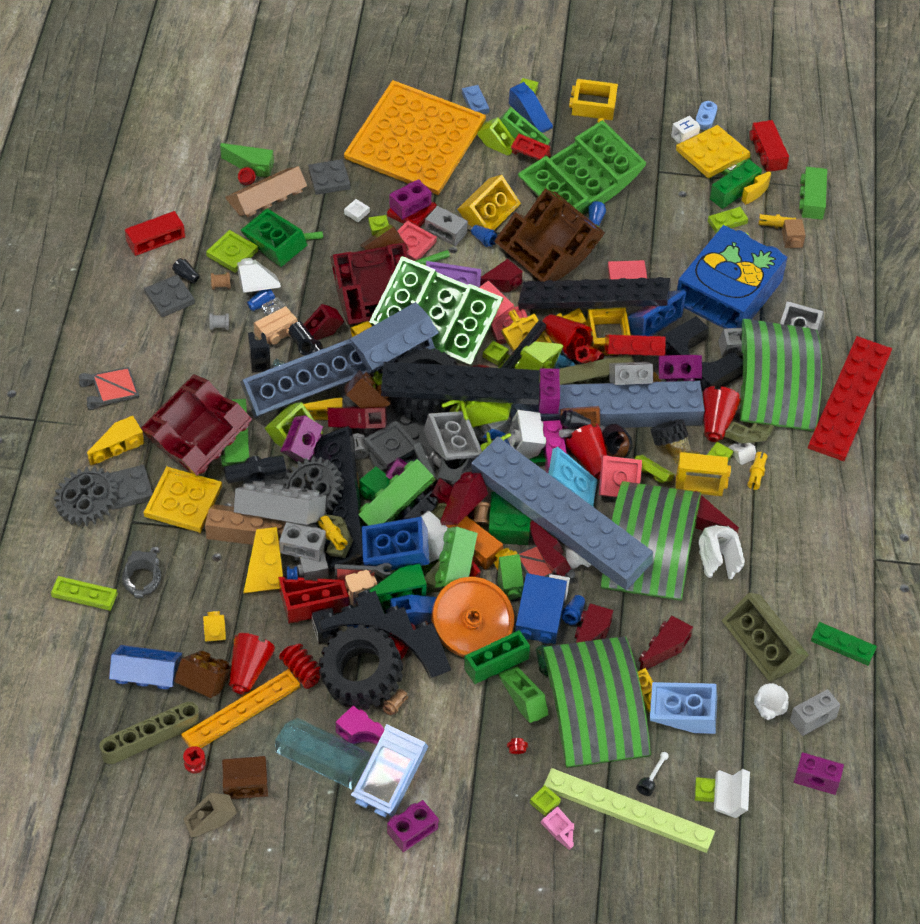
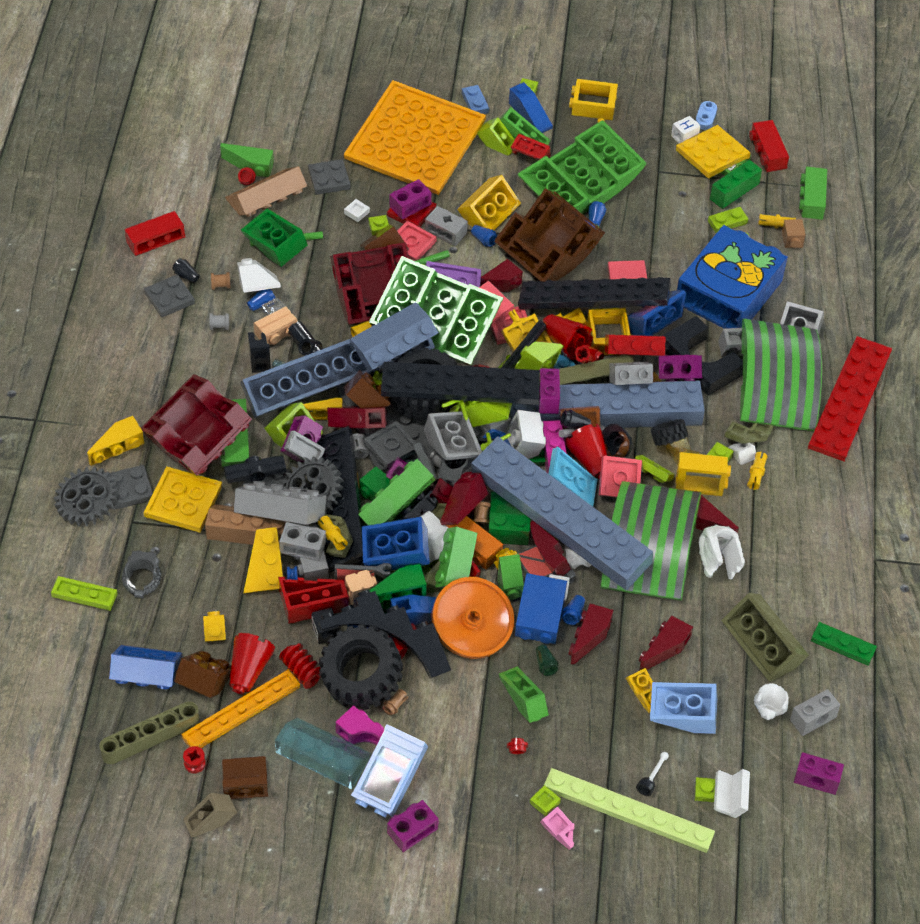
(110, 386): flag -> none
(231, 249): lime plate -> none
(303, 447): none -> light grey tile
(324, 322): dark red slope -> none
(495, 353): lime plate -> none
(496, 657): green brick -> none
(598, 701): slope -> none
(719, 412): red cone -> none
(756, 189): yellow slope -> none

